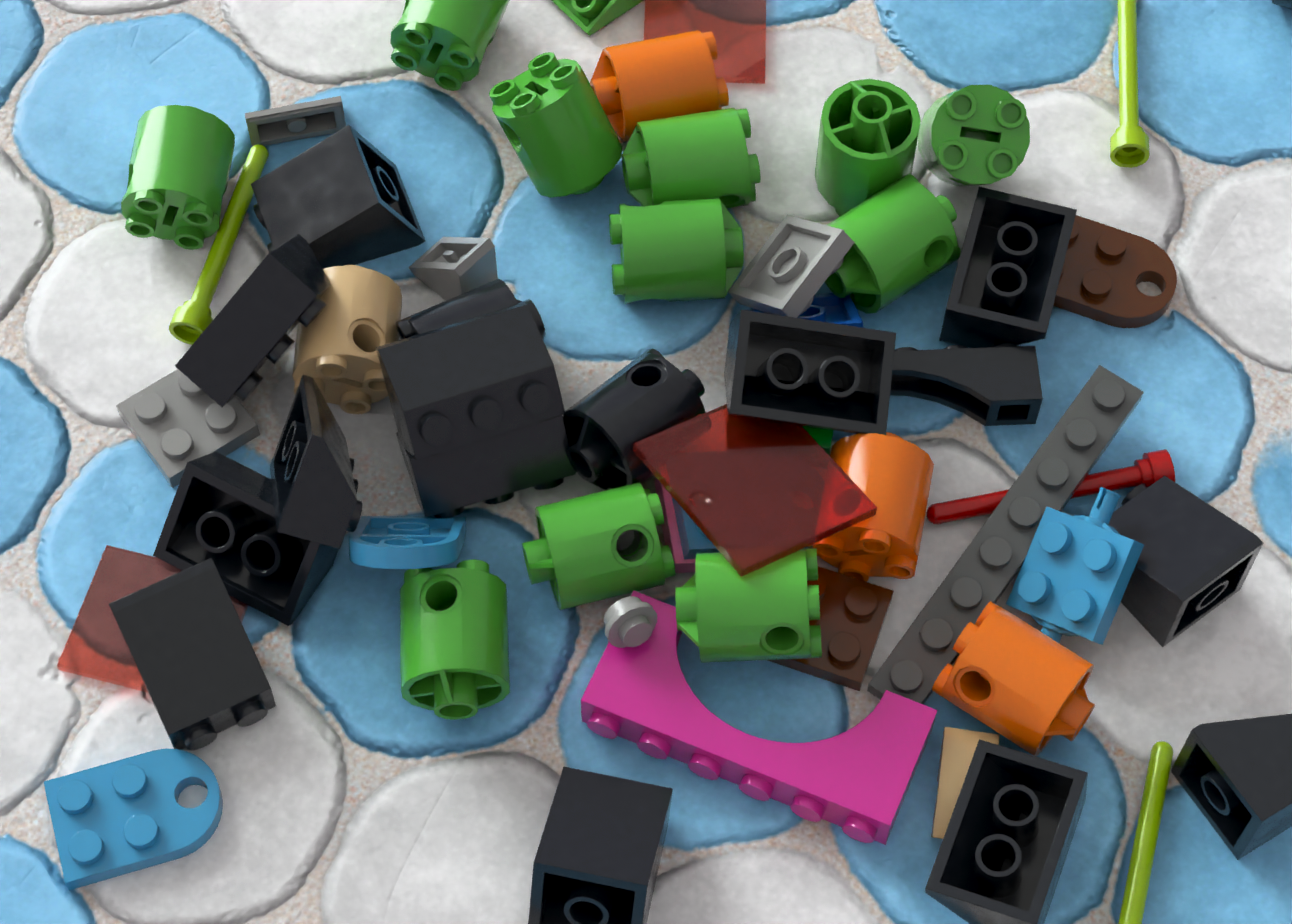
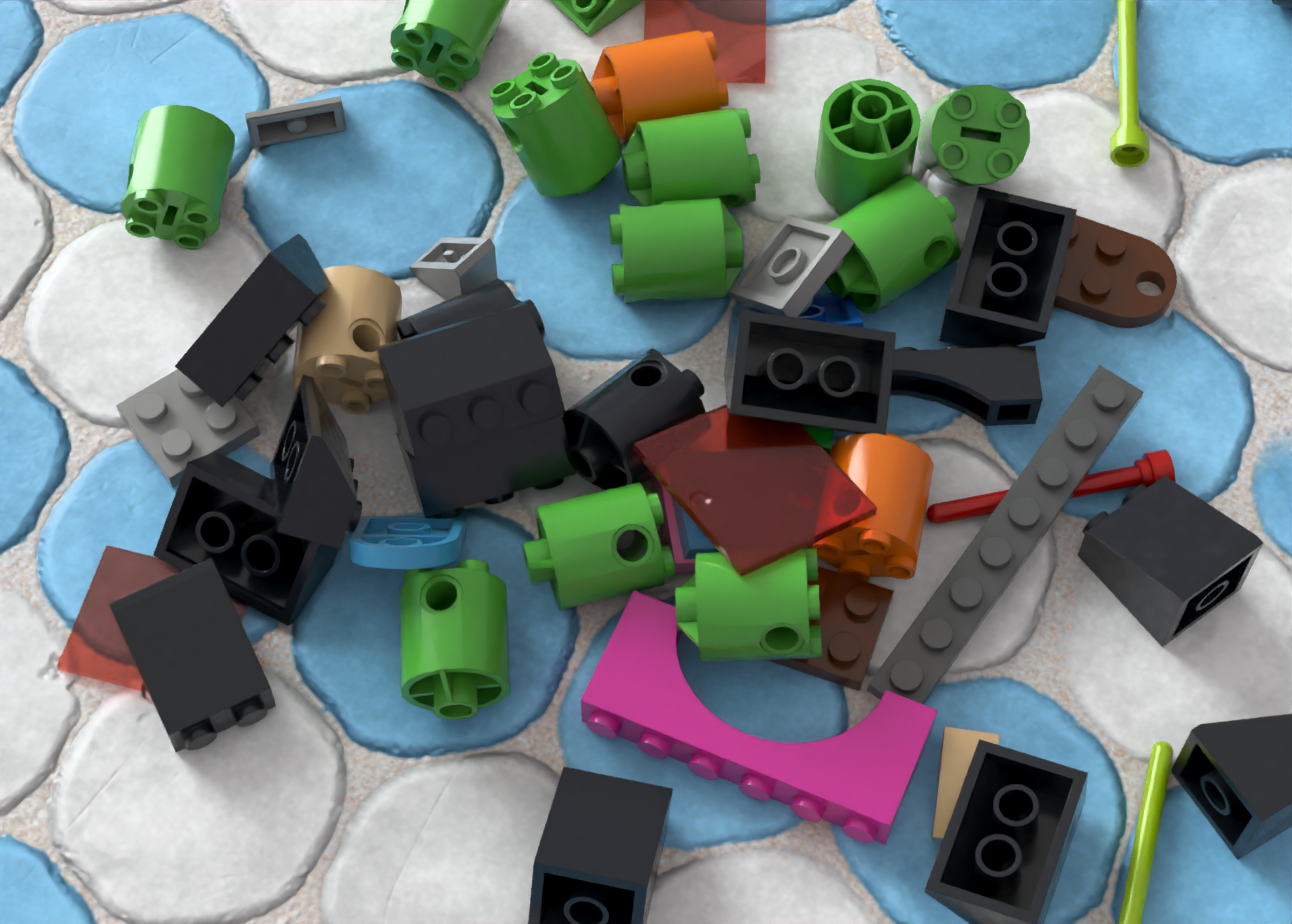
(130, 815): dark azure plate -> none
(195, 315): lime piece -> none
(340, 200): black slope -> none
(629, 622): light grey plate -> none
(1017, 680): orange cylinder -> none
(1076, 572): dark azure plate -> none

